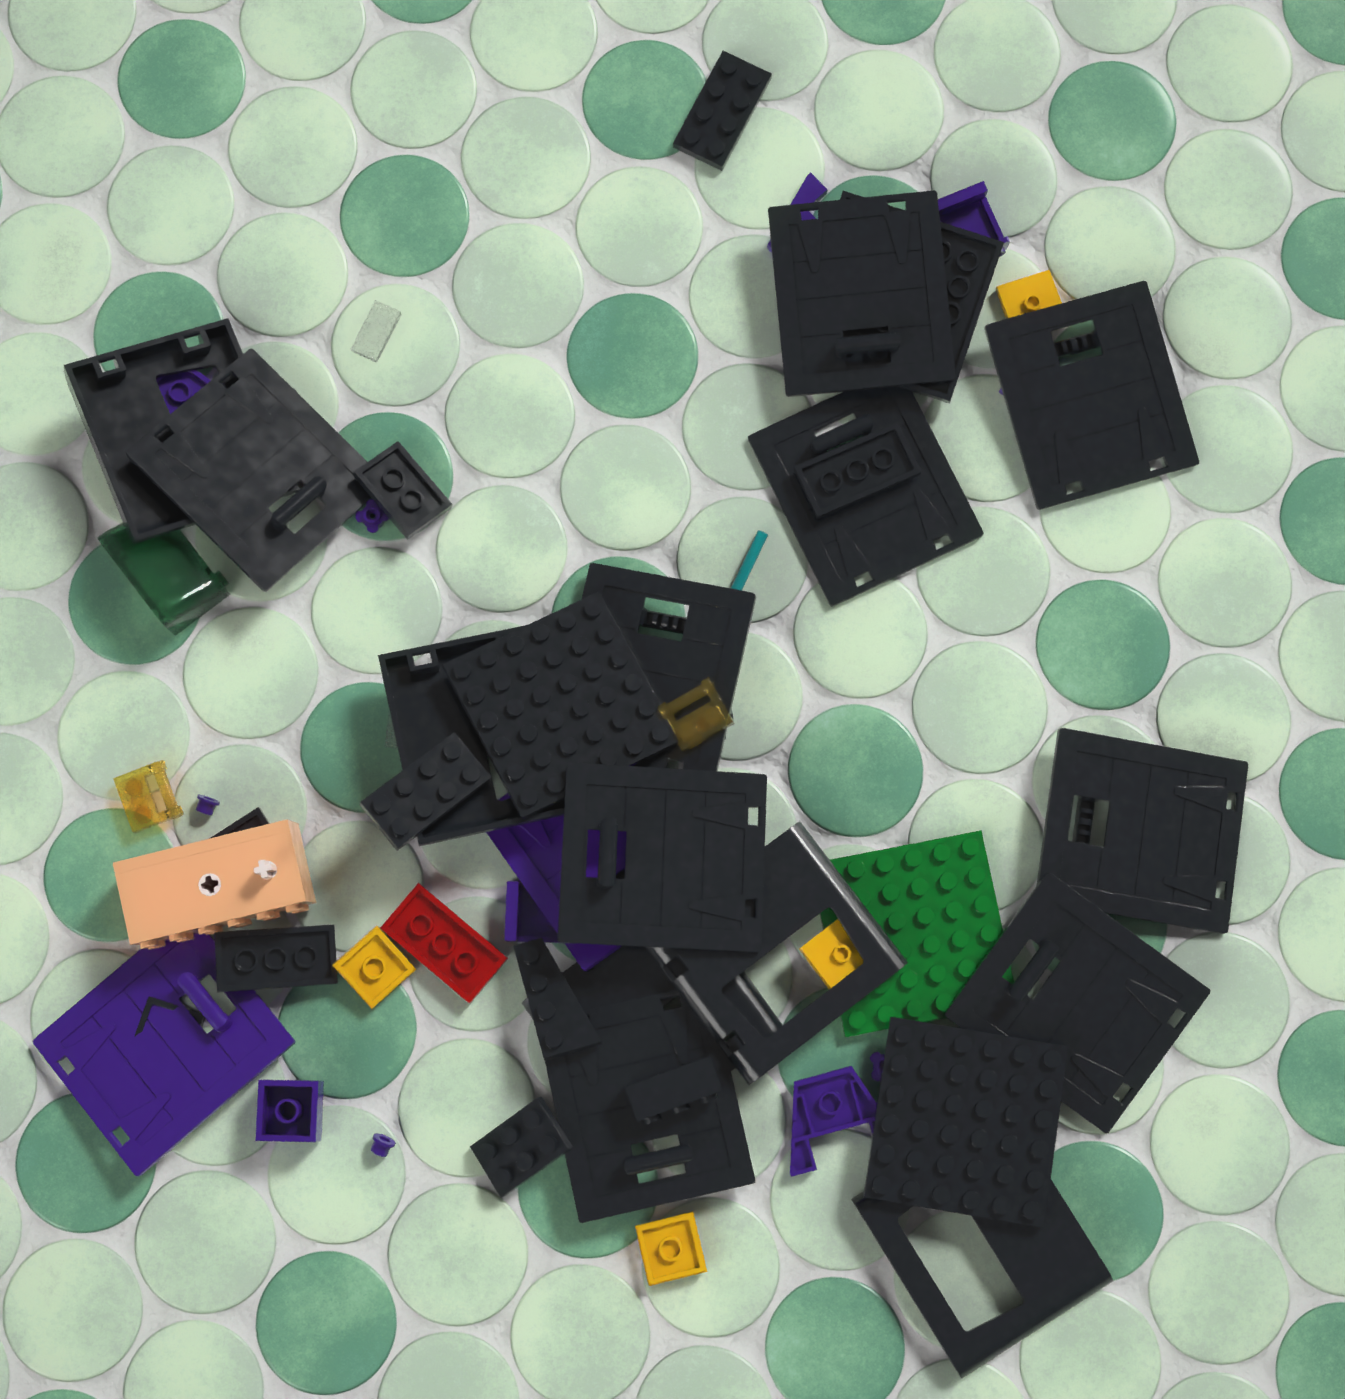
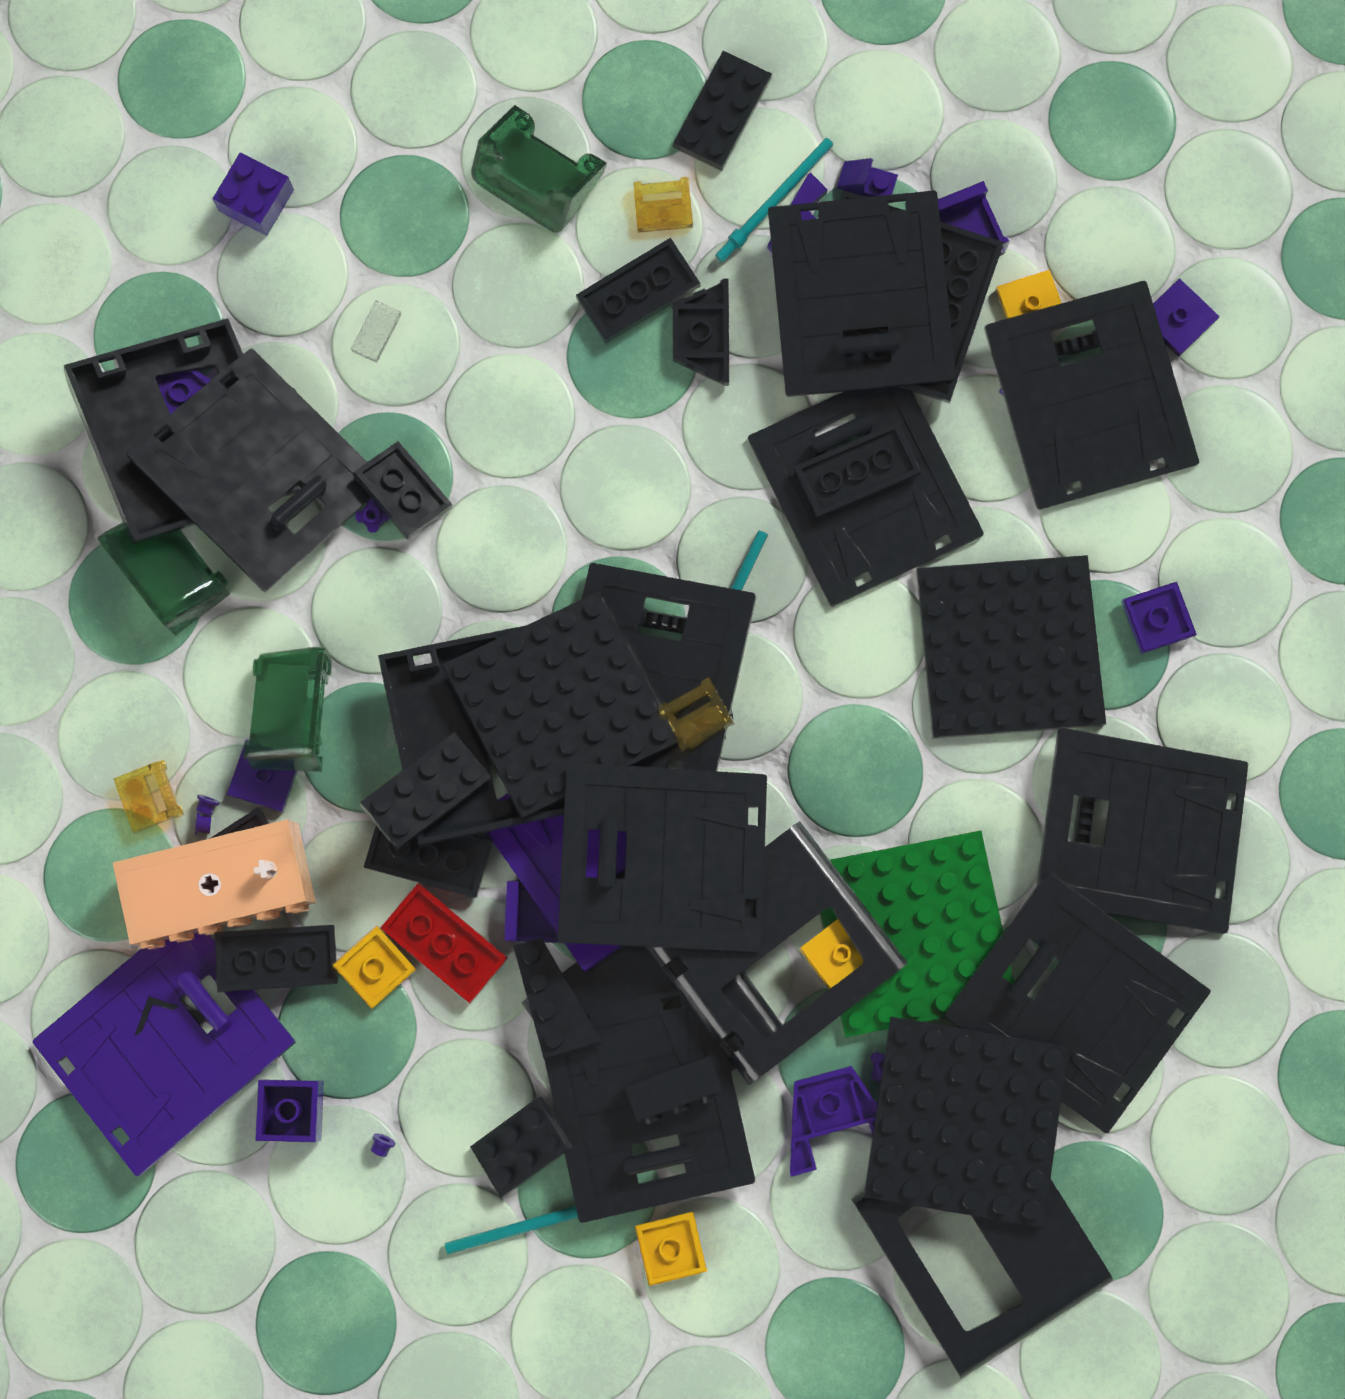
(203, 824): none -> dark purple piece
(253, 194): none -> dark purple brick
(261, 786): none -> dark purple plate
(288, 709): none -> clear green windscreen
(447, 865): none -> black plate
(511, 1230): none -> teal bar
(532, 173): none -> clear green windscreen
(638, 290): none -> black plate
(666, 213): none -> clear yellow plate
(703, 332): none -> black wing
(739, 237): none -> teal bar
(864, 180): none -> dark purple slope
(1010, 647): none -> black plate
(1158, 617): none -> dark purple plate
(1182, 316): none -> dark purple plate

